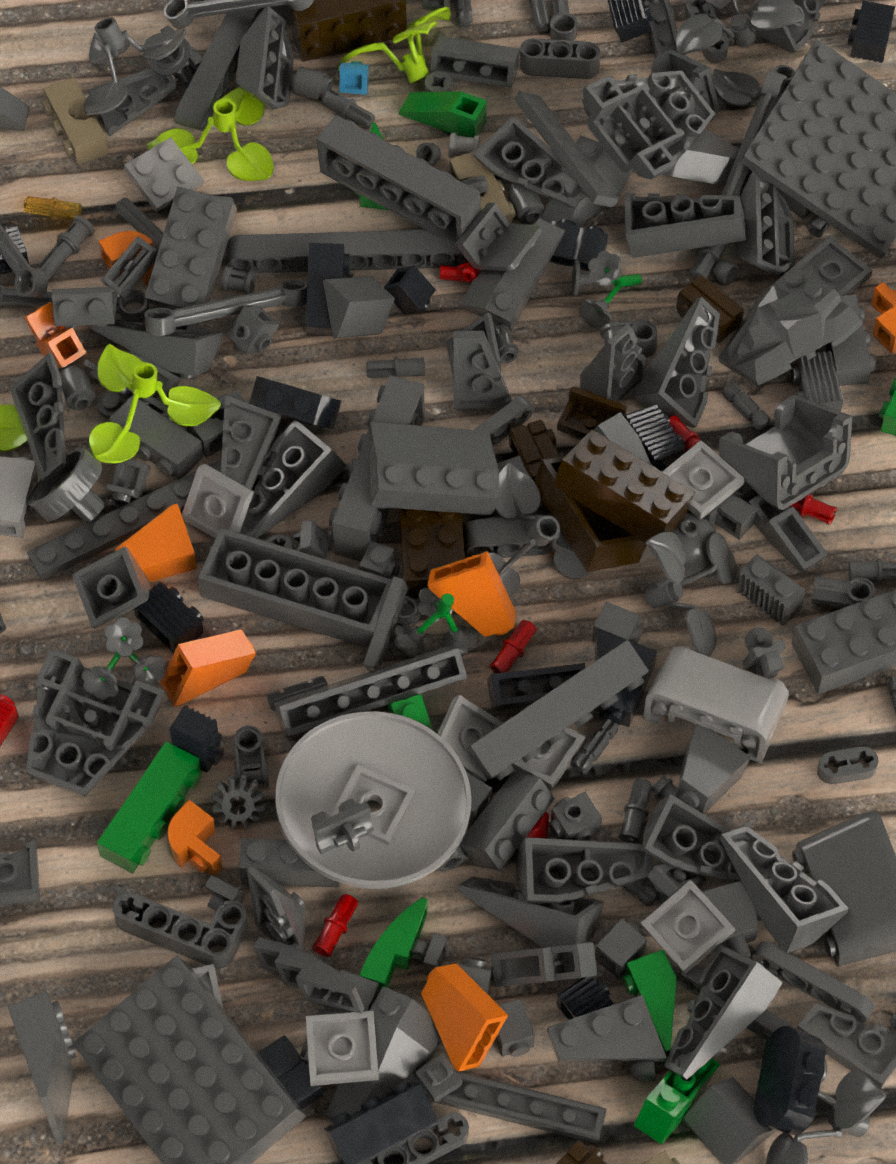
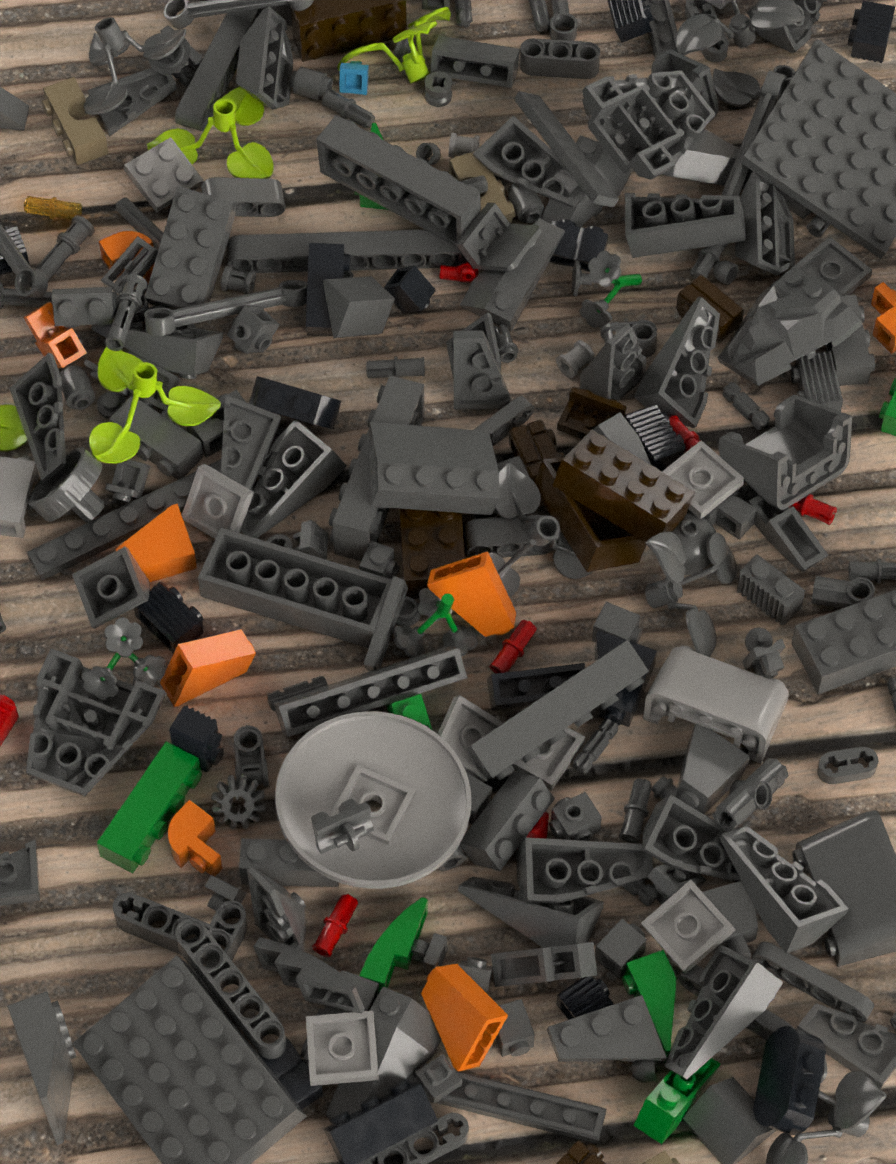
(117, 335): none -> dark grey pin
(236, 1002): none -> dark grey beam
(250, 195): none -> dark grey beam
(401, 49): none -> dark grey plate
(447, 111): green slope -> none
(575, 359): none -> light grey bush
(750, 795): none -> dark grey piece

